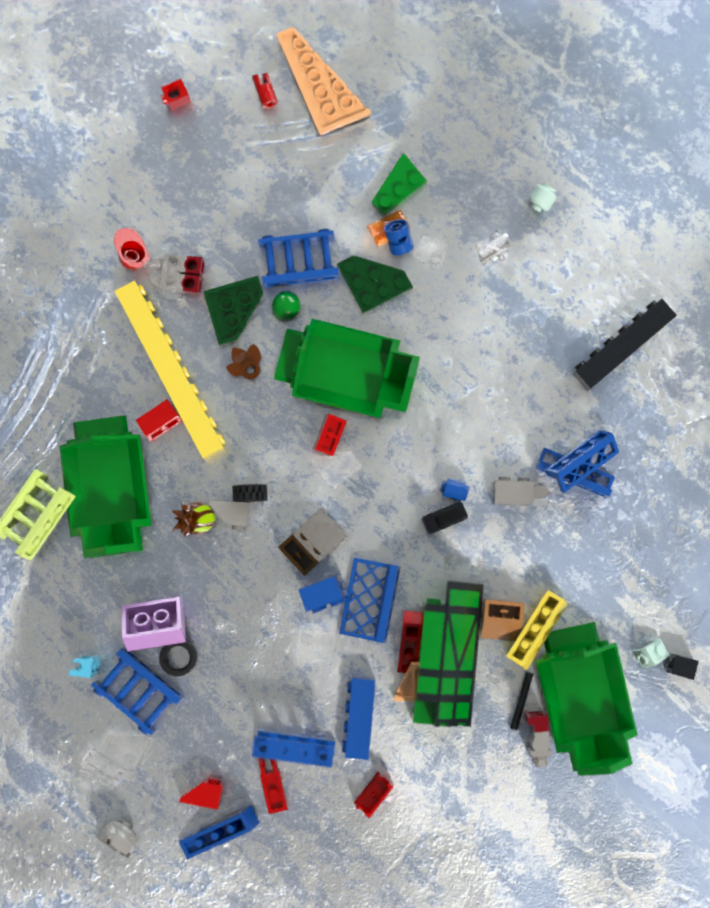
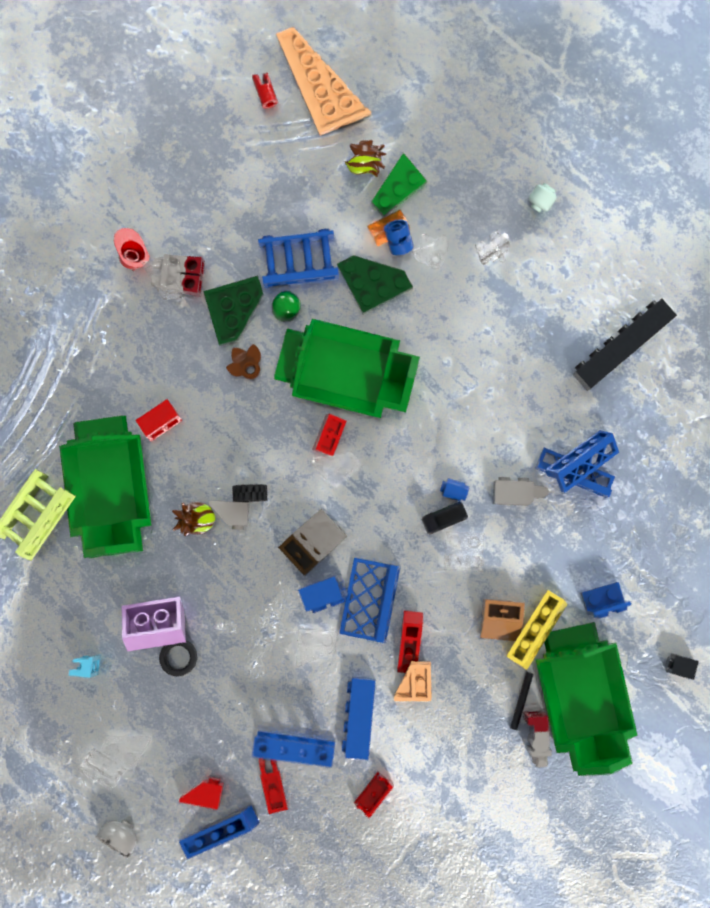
(155, 683): blue fence -> none
(169, 369): light yellow brick -> none
(175, 87): red brick -> none
(366, 158): none -> reddish brown hair
(449, 657): panel -> none
(604, 599): none -> blue bracket
(651, 654): light aqua bracket -> none

